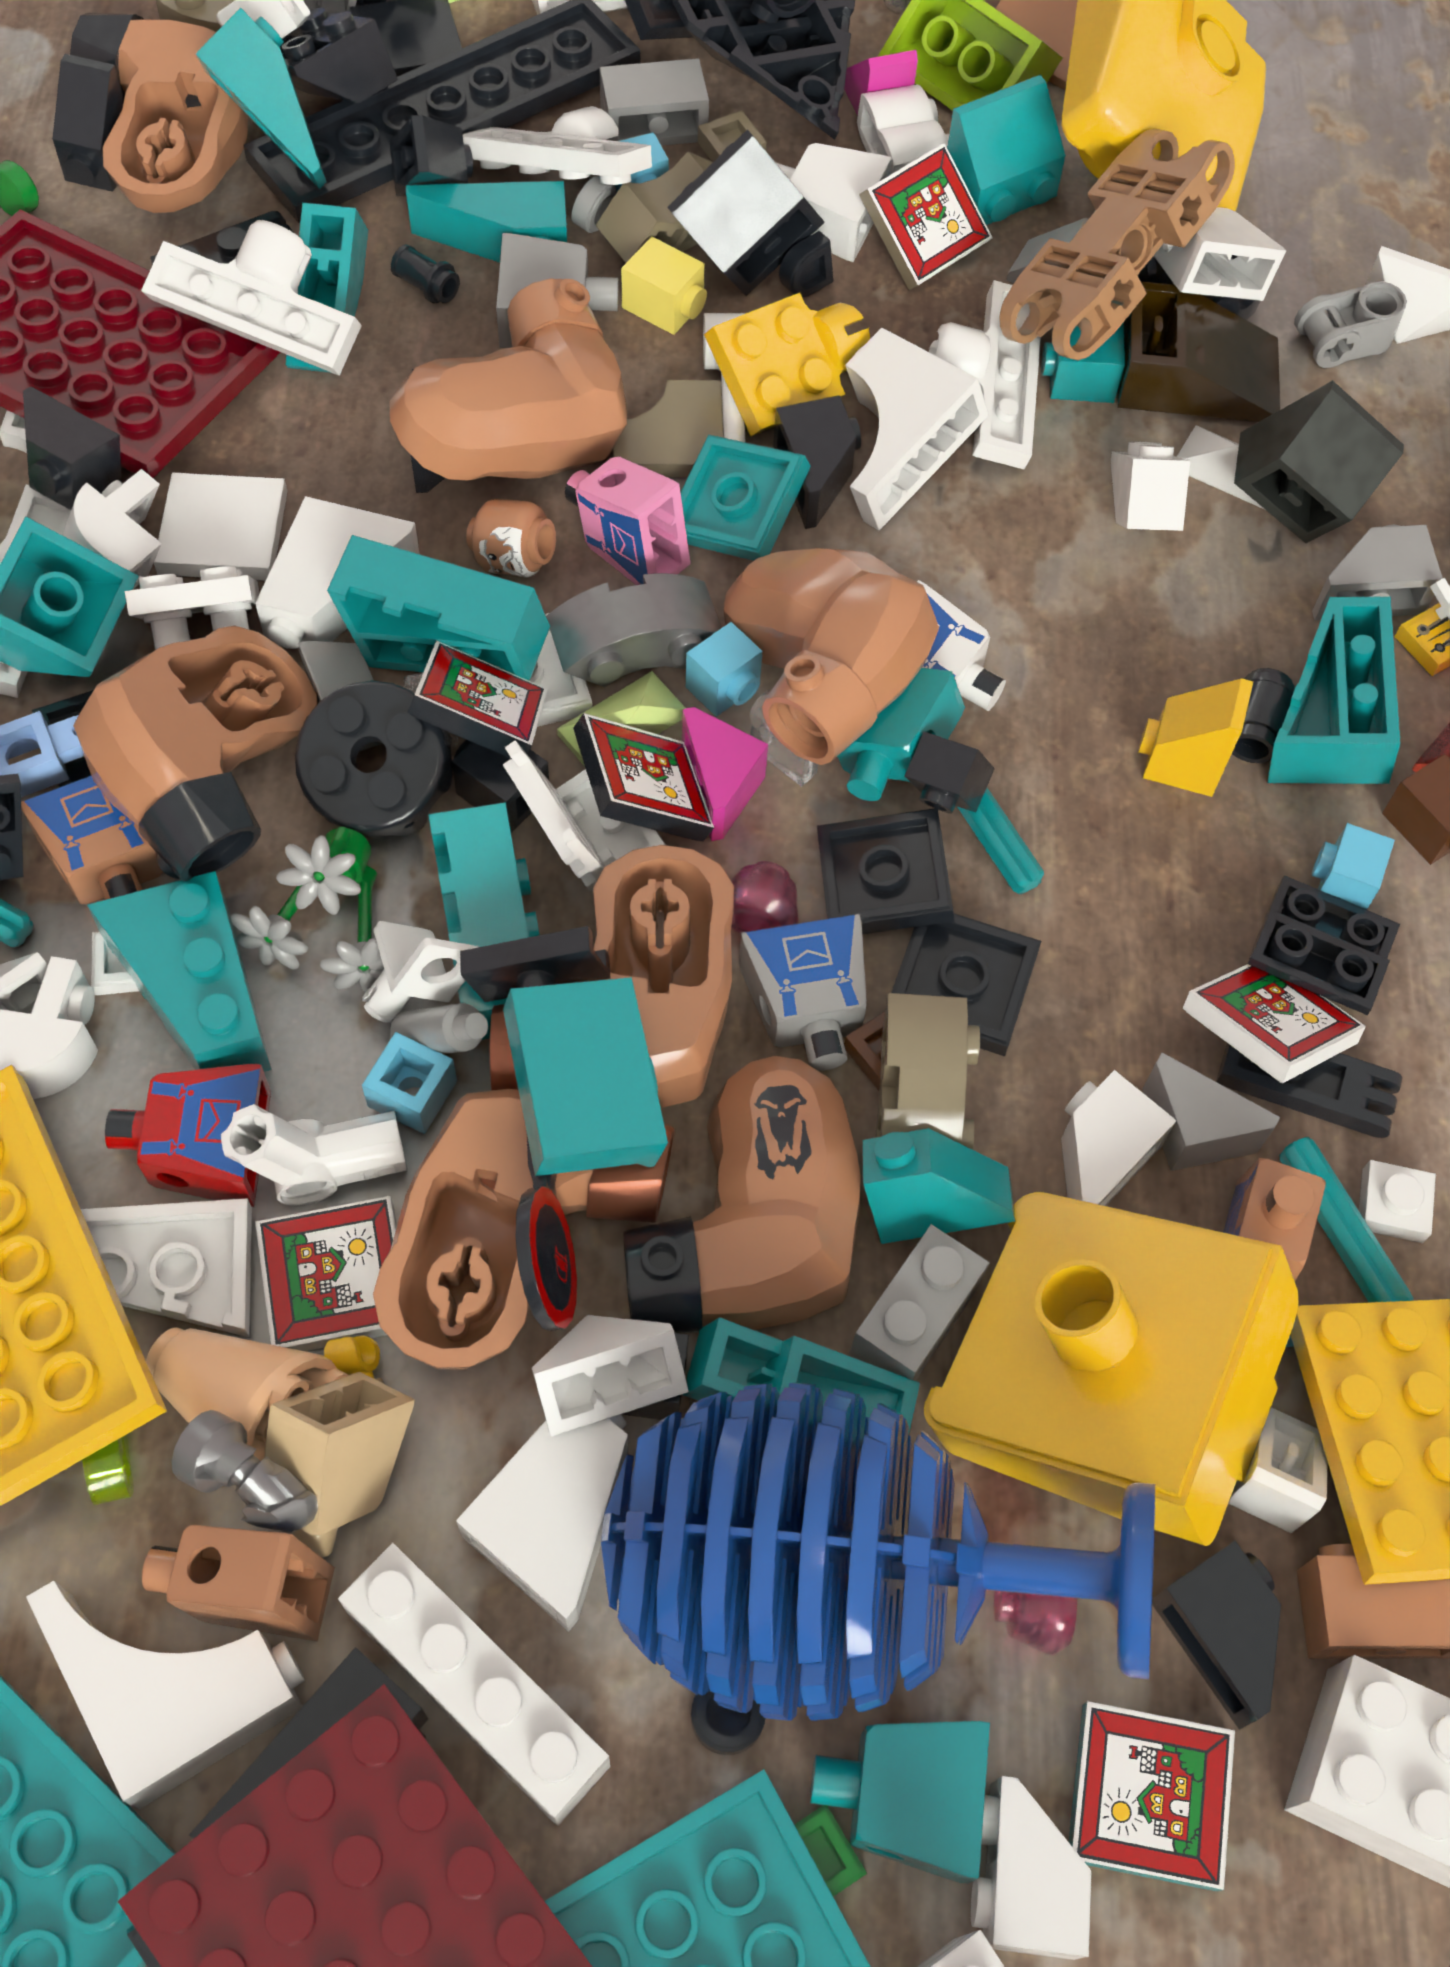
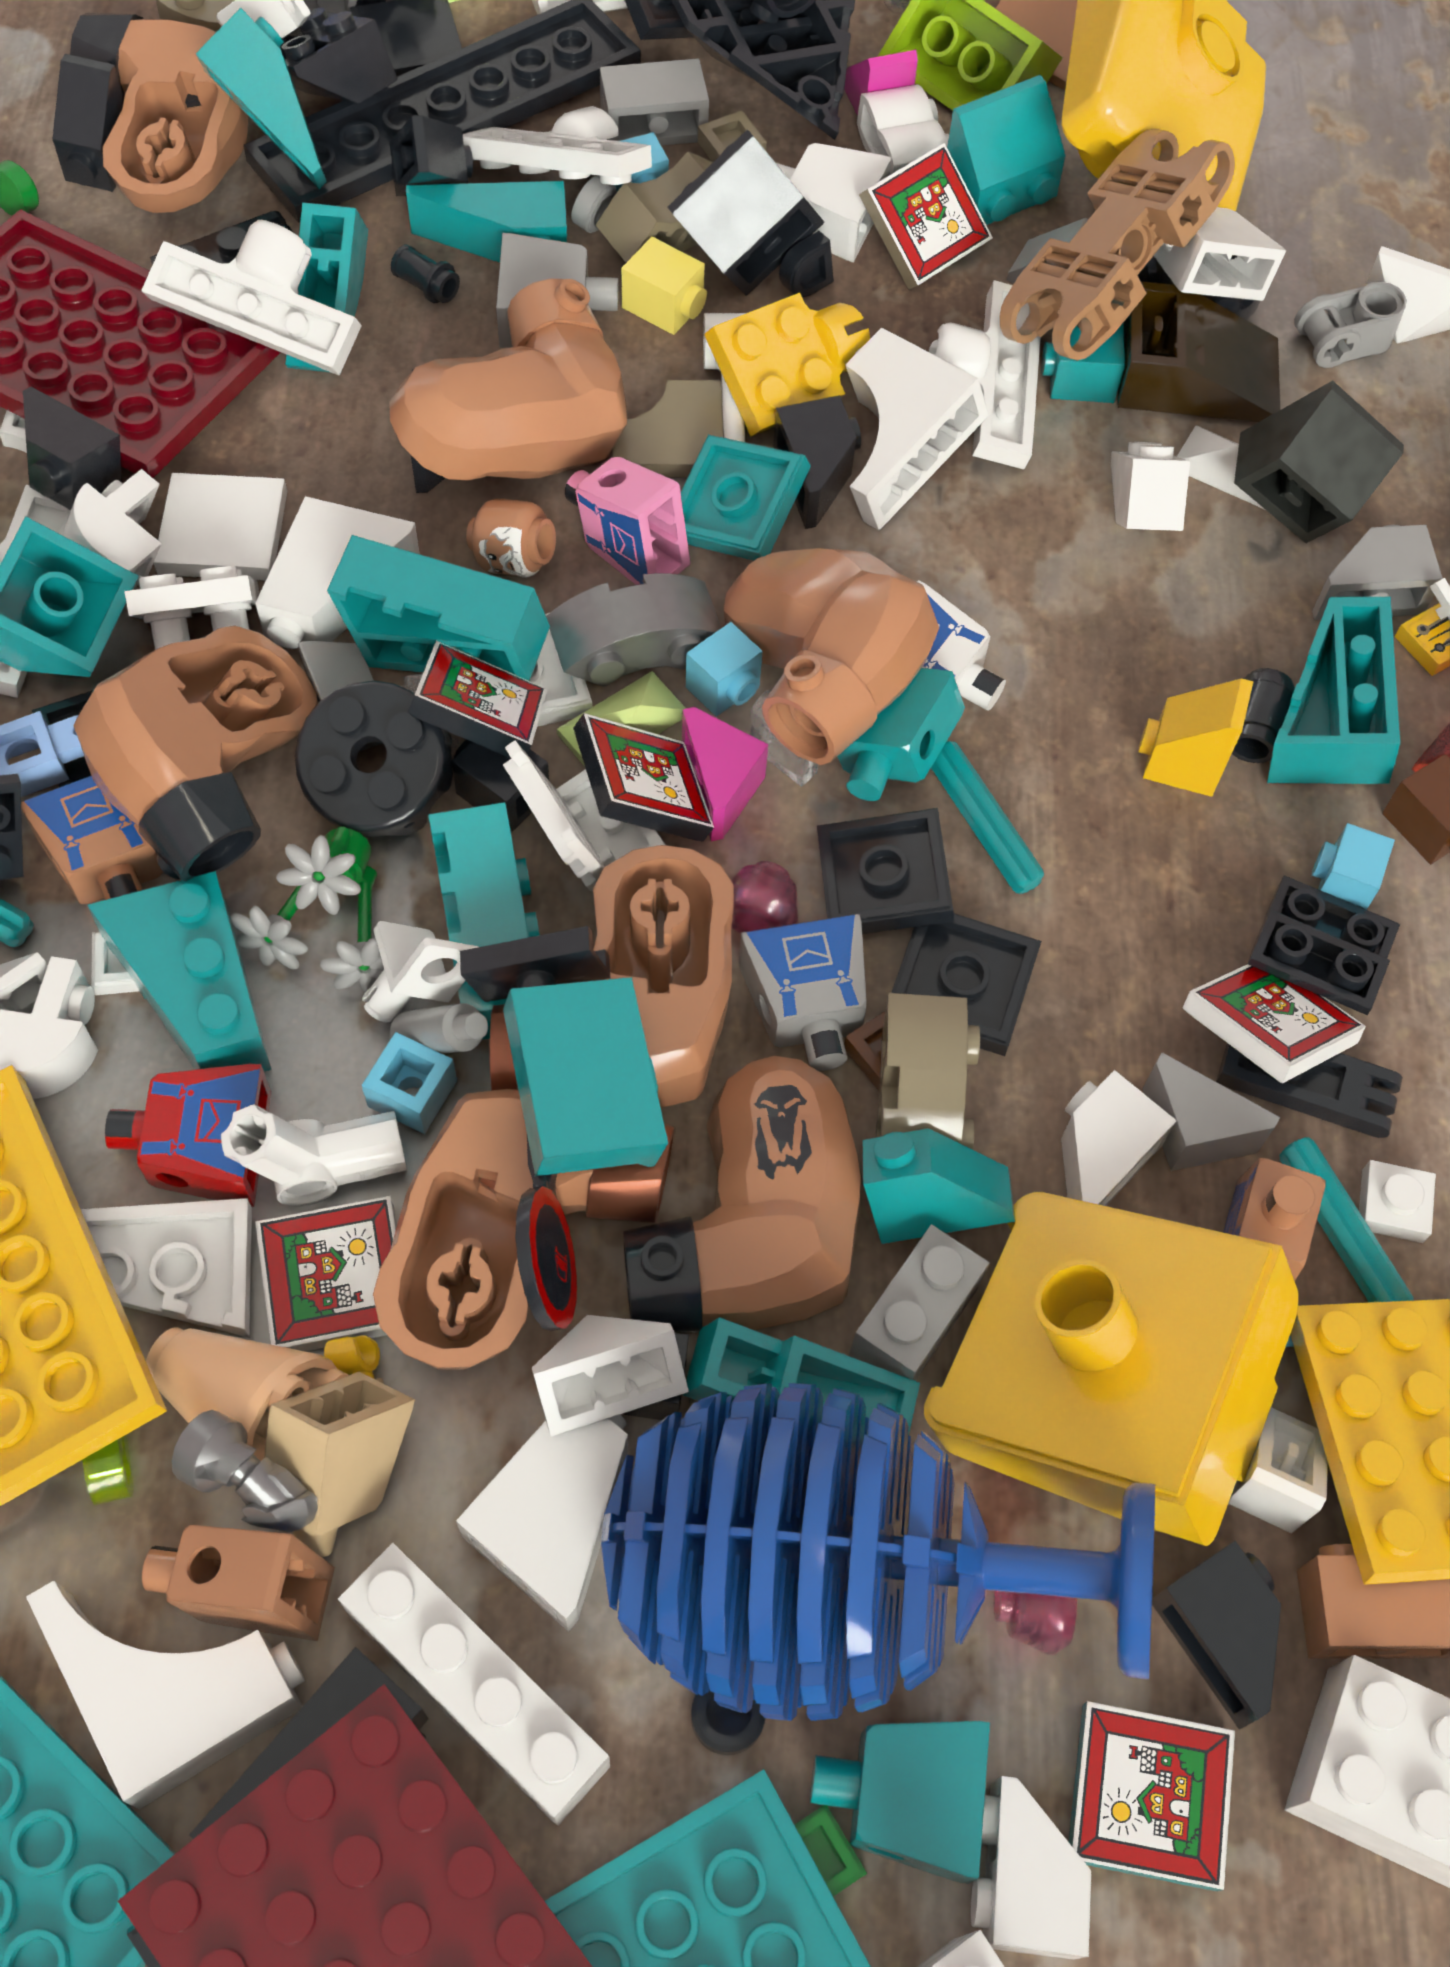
(949, 774): black plate -> none

